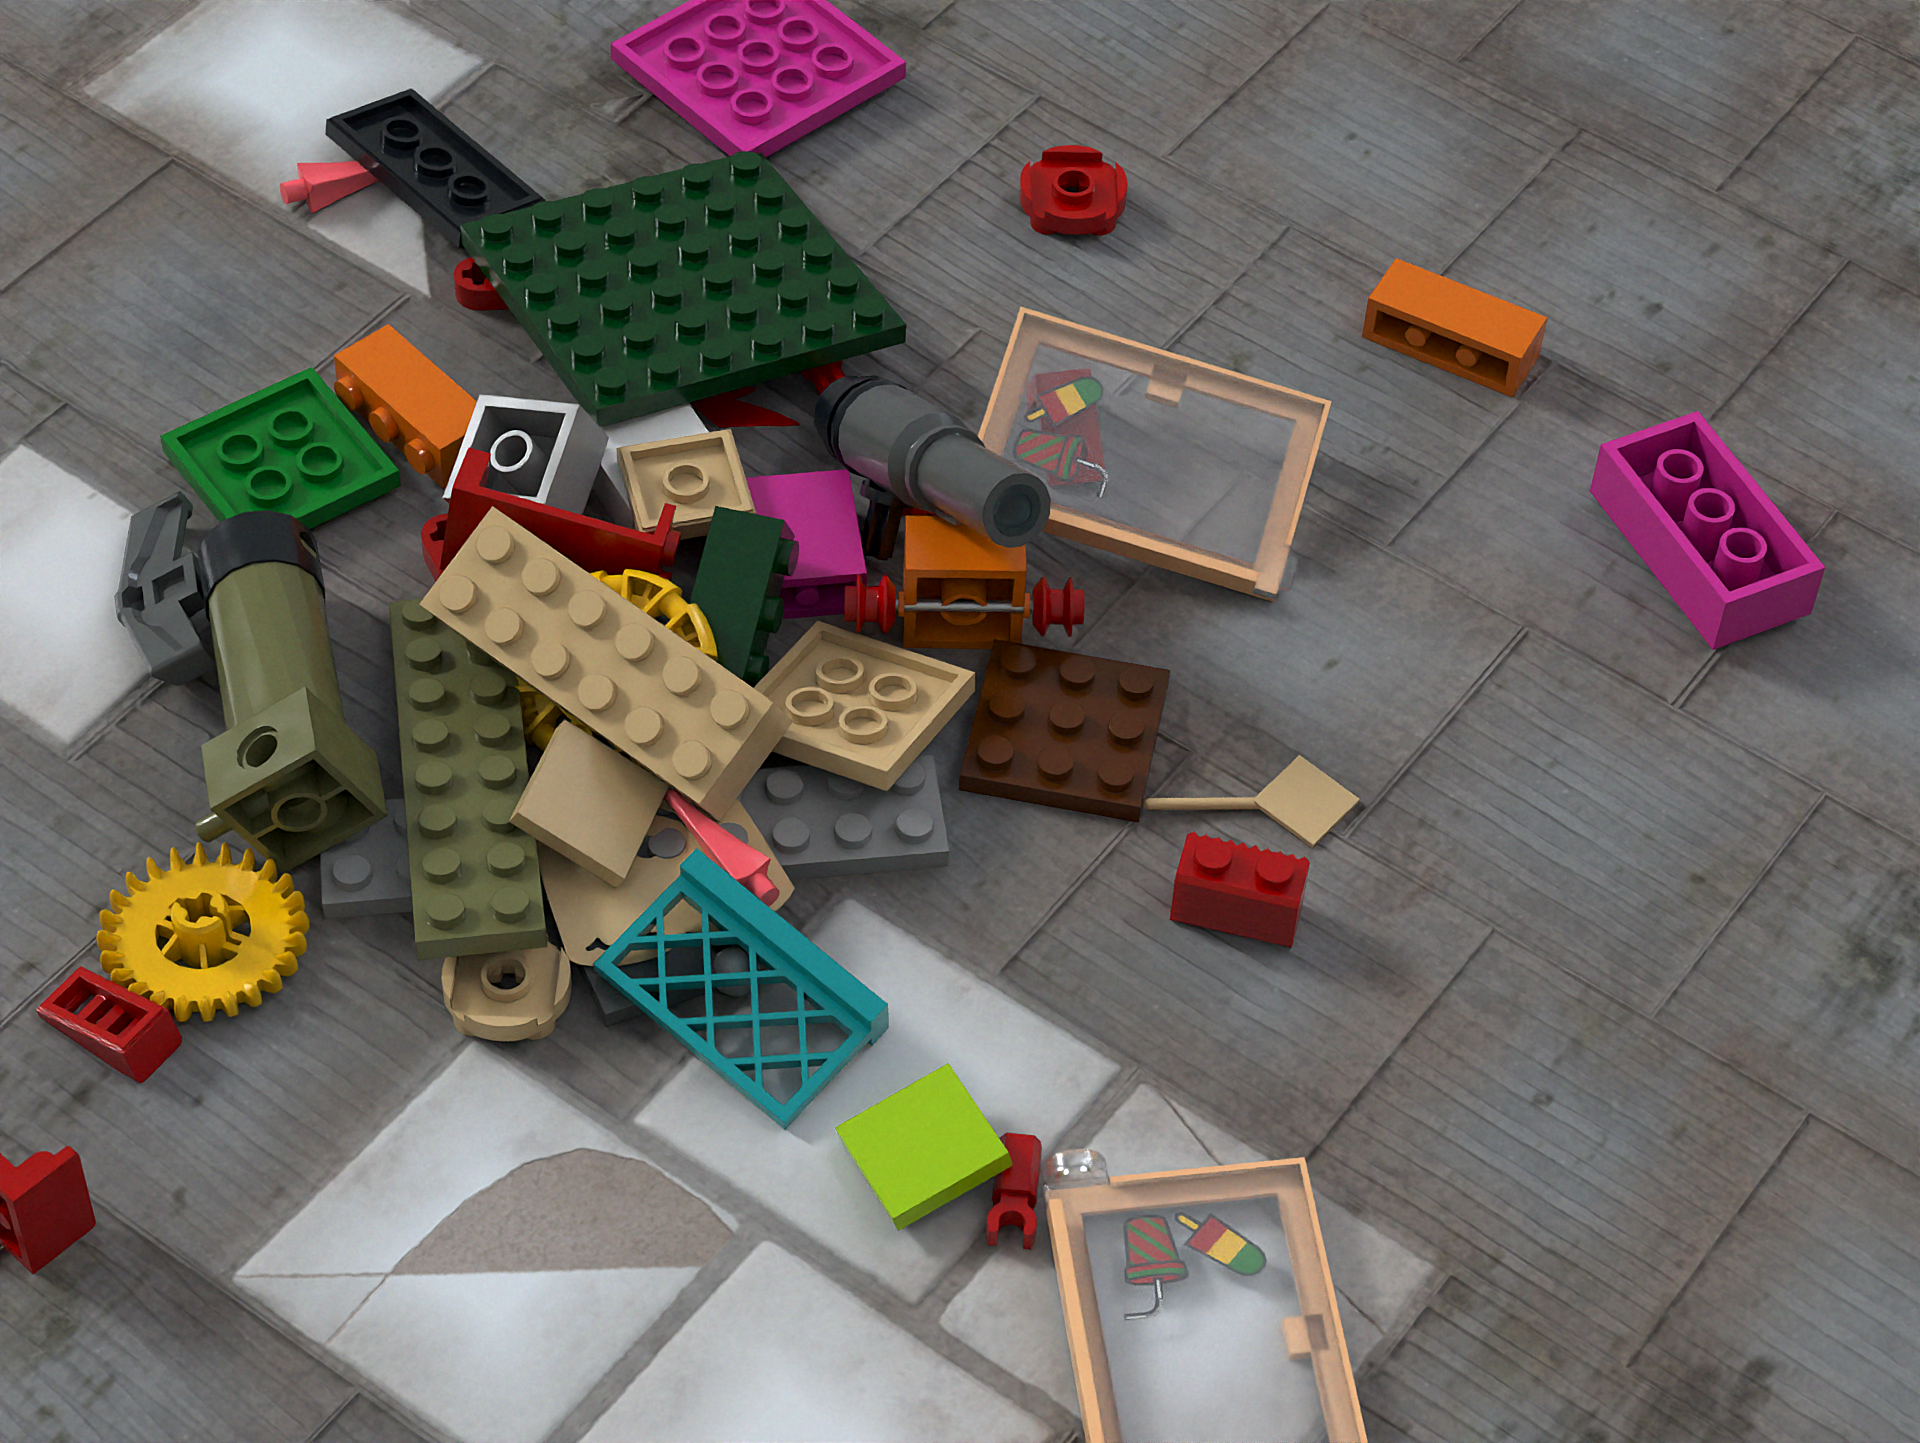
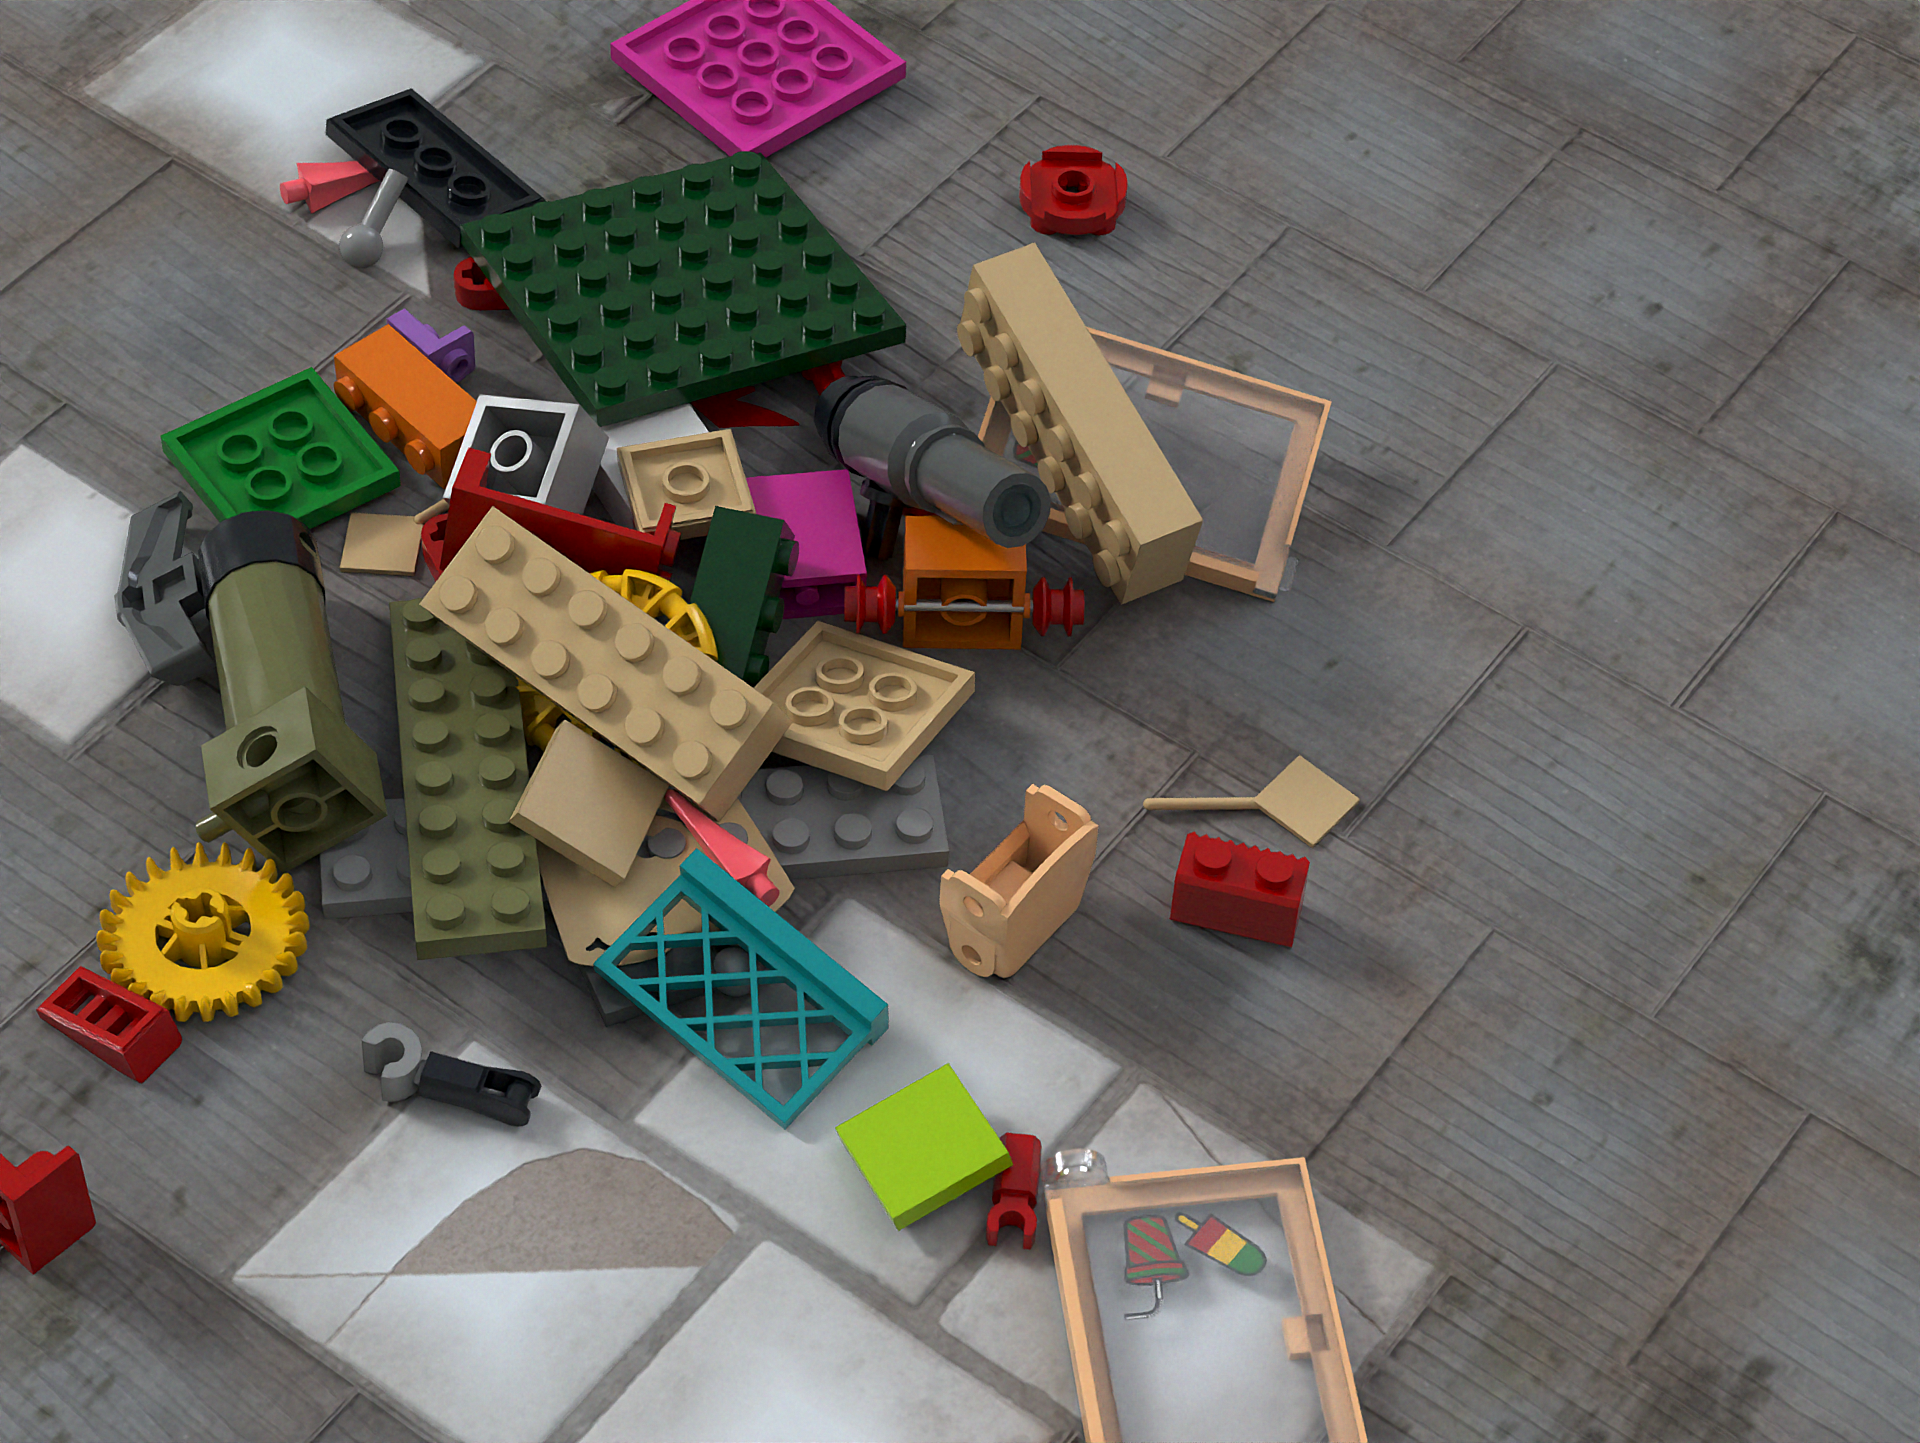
(362, 243): none -> light grey bar
(385, 542): none -> tan piece
(447, 1079): none -> black piece
(451, 353): none -> medium lavender bracket
(507, 1013): tan plate -> none
(1022, 887): none -> light nougat piece
(1065, 730): reddish brown plate -> none
(1078, 424): none -> tan brick
(1454, 327): orange brick -> none
(1706, 529): dark pink brick -> none

